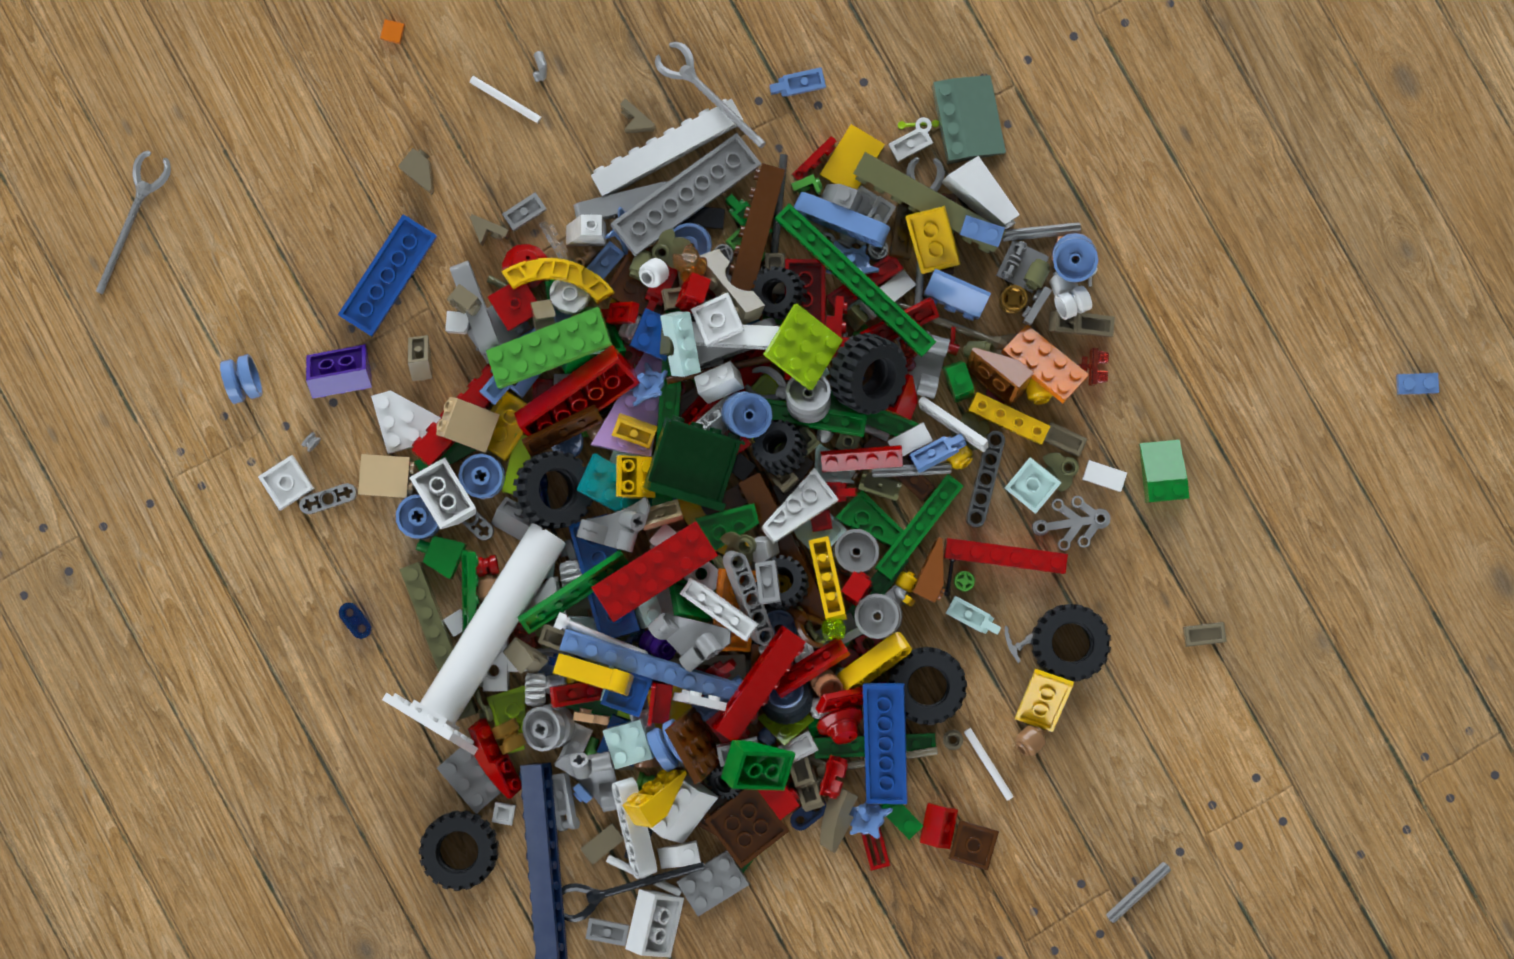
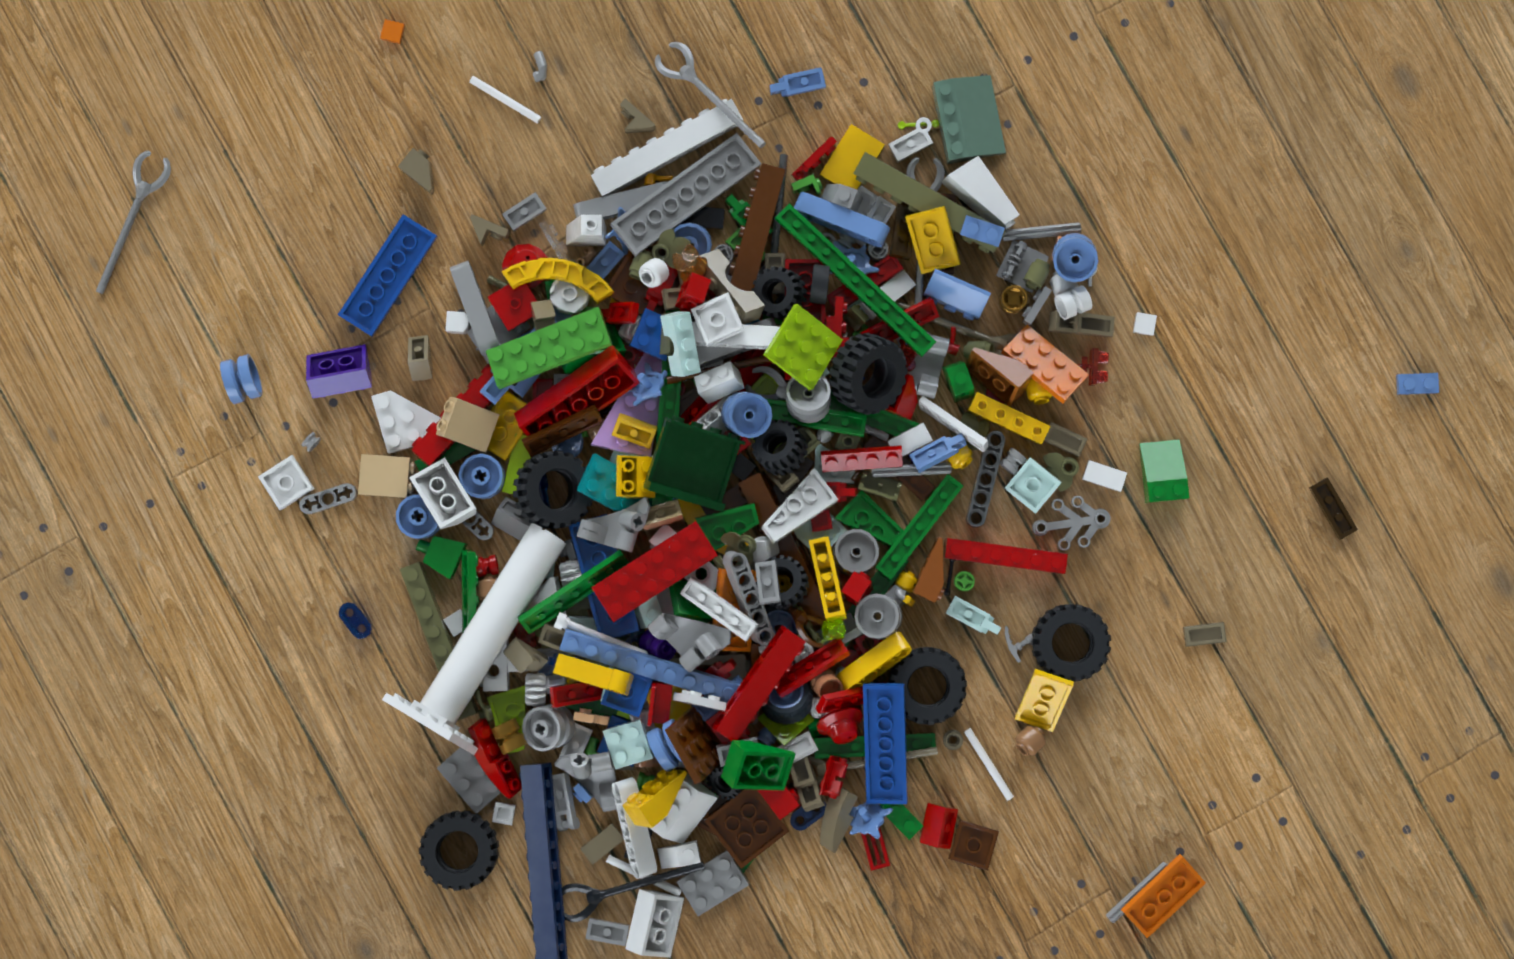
(464, 300): dark tan brick -> none
(652, 178): none -> light orange hand
(819, 284): none -> black tyre
(1012, 461): none -> light grey wheel
(1144, 324): none -> white tile
(1163, 896): none -> orange plate
(1333, 508): none -> dark brown plate

